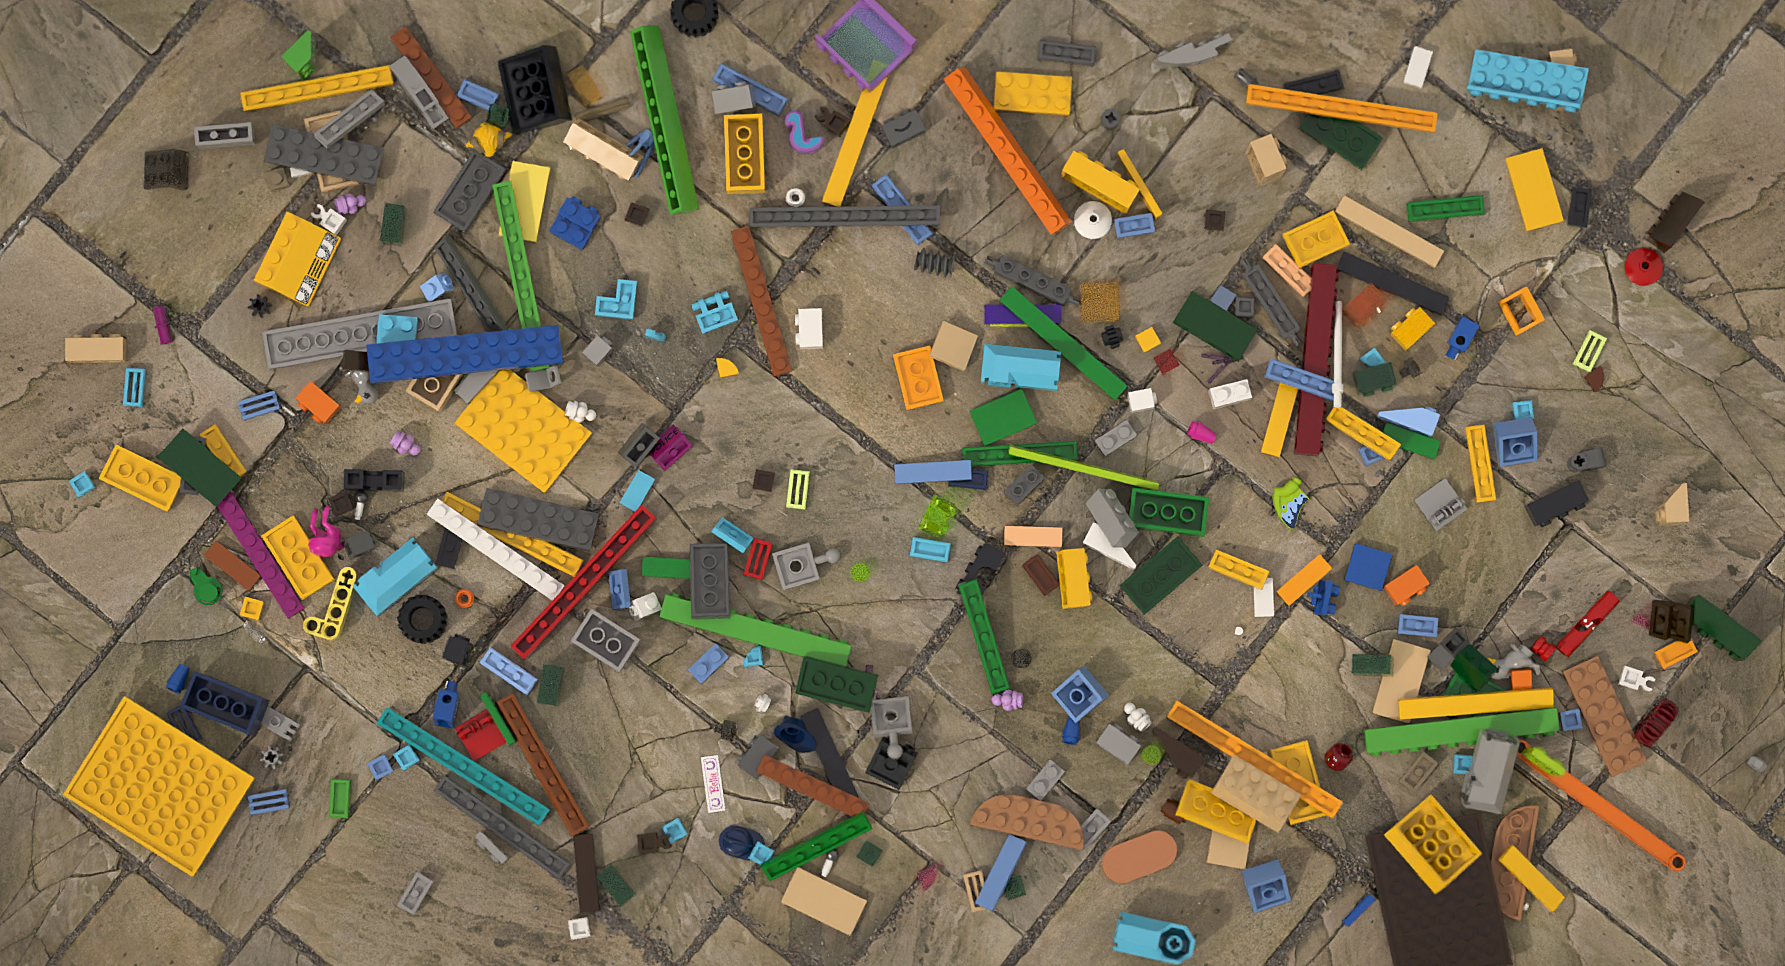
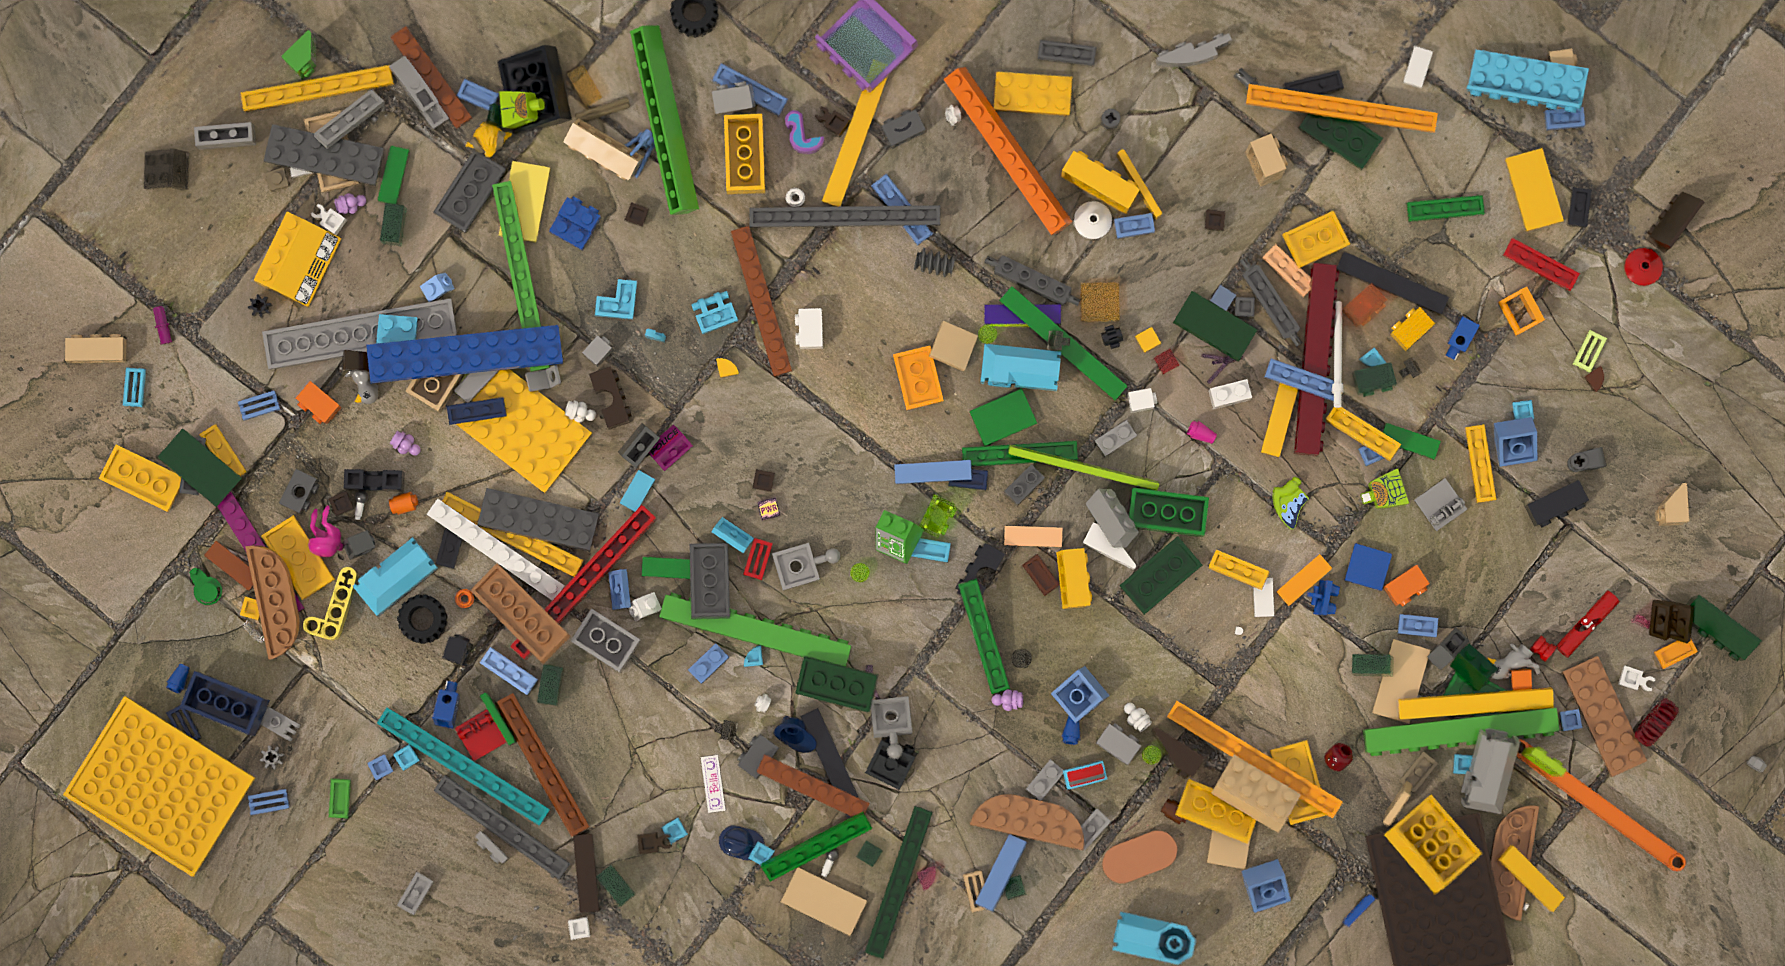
(82, 484): medium azure tile -> none
(274, 599): none -> medium nougat plate
(289, 497): none -> dark grey brick
(393, 175): none -> green tile
(403, 503): none -> orange brick
(470, 287): dark grey tile -> none
(476, 410): none -> dark blue tile
(519, 108): none -> lime torso
(520, 613): none -> medium nougat plate
(606, 381): none -> dark brown arch
(768, 509): none -> tile
(795, 505): yellowish green tile -> none
(897, 536): none -> bright green slope
(898, 882): none -> dark green tile
(953, 114): none -> white plate
(987, 334): none -> clear neon green plate
(1056, 340): none -> clear smoke tile
(1084, 775): none -> slope
(1386, 491): none -> torso
(1389, 231): tan tile -> none
(1397, 803): none -> tan tile
(1417, 420): light blue slope -> none
(1541, 264): none -> red plate
(1562, 119): none -> medium blue plate

